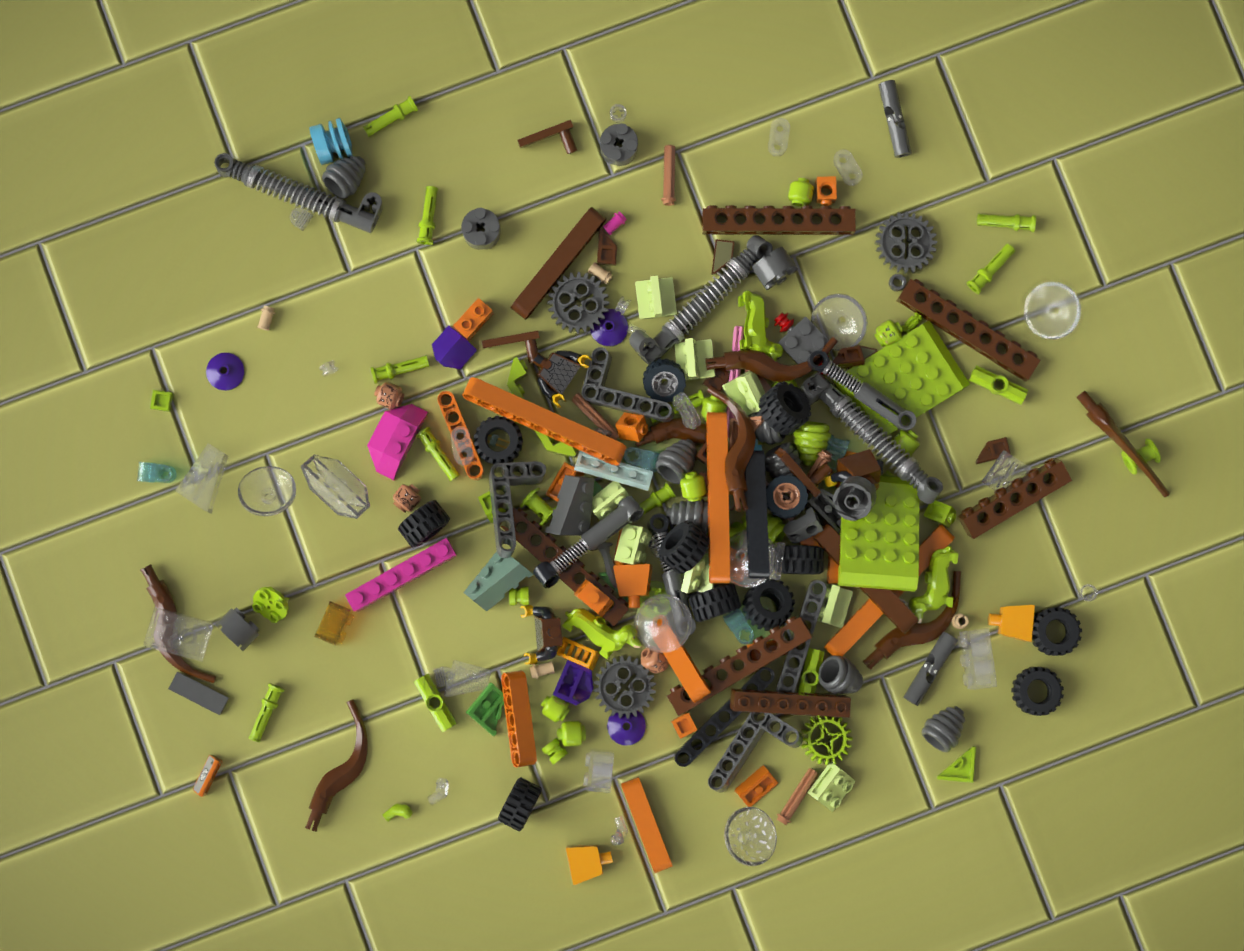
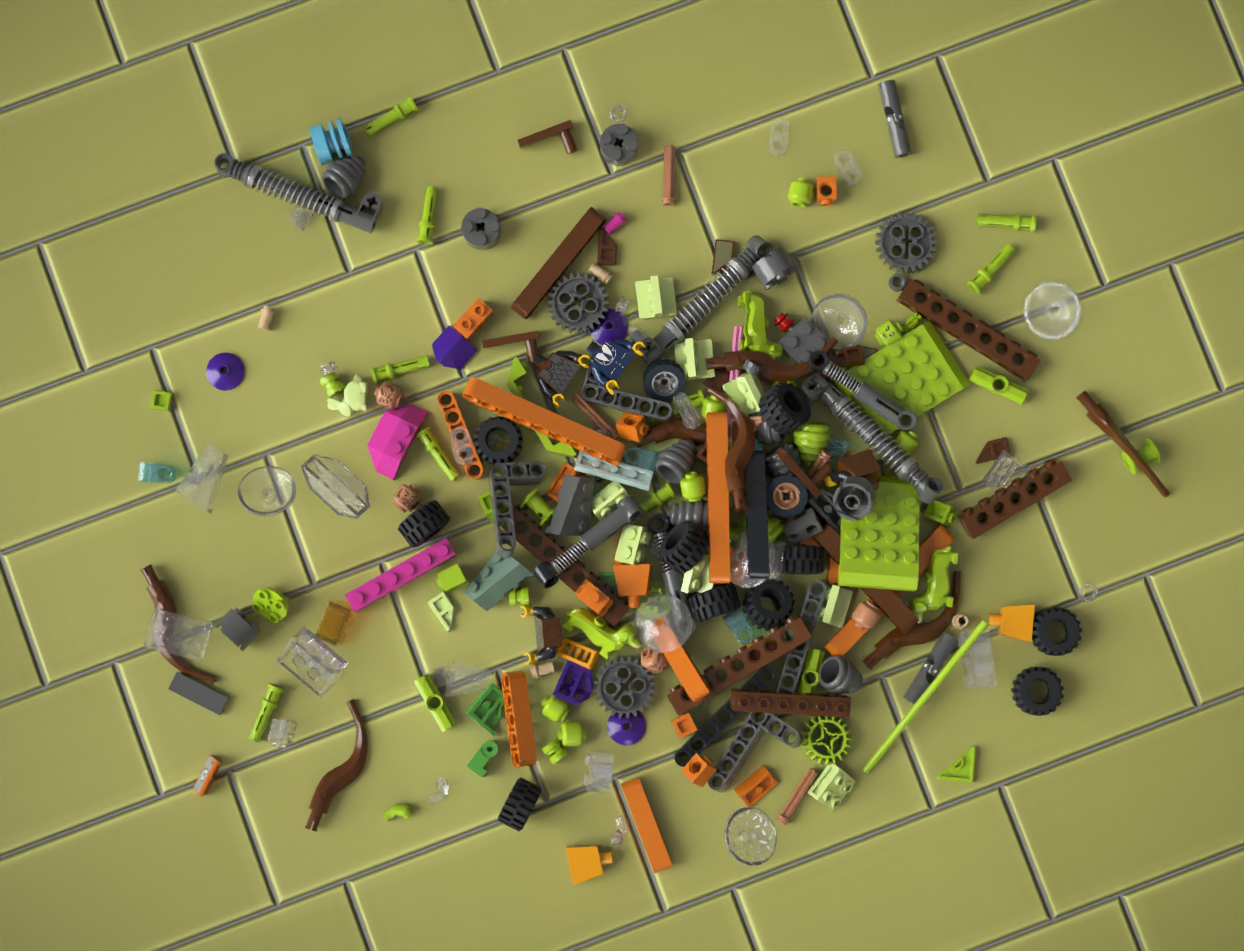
(281, 732): none -> clear brick
(312, 661): none -> clear brick
(332, 384): none -> lime wheel
(354, 398): none -> yellowish green animal
(443, 609): none -> yellowish green tile
(451, 578): none -> lime brick
(480, 759): none -> bright green leg
(605, 551): dark grey sword -> none
(612, 360): none -> dark blue torso
(692, 769): none -> orange brick
(711, 227): reddish brown brick -> none
(752, 367): none -> dark grey axle
(866, 615): none -> nougat head
(925, 696): none -> lime piece
(944, 728): dark grey piece -> none

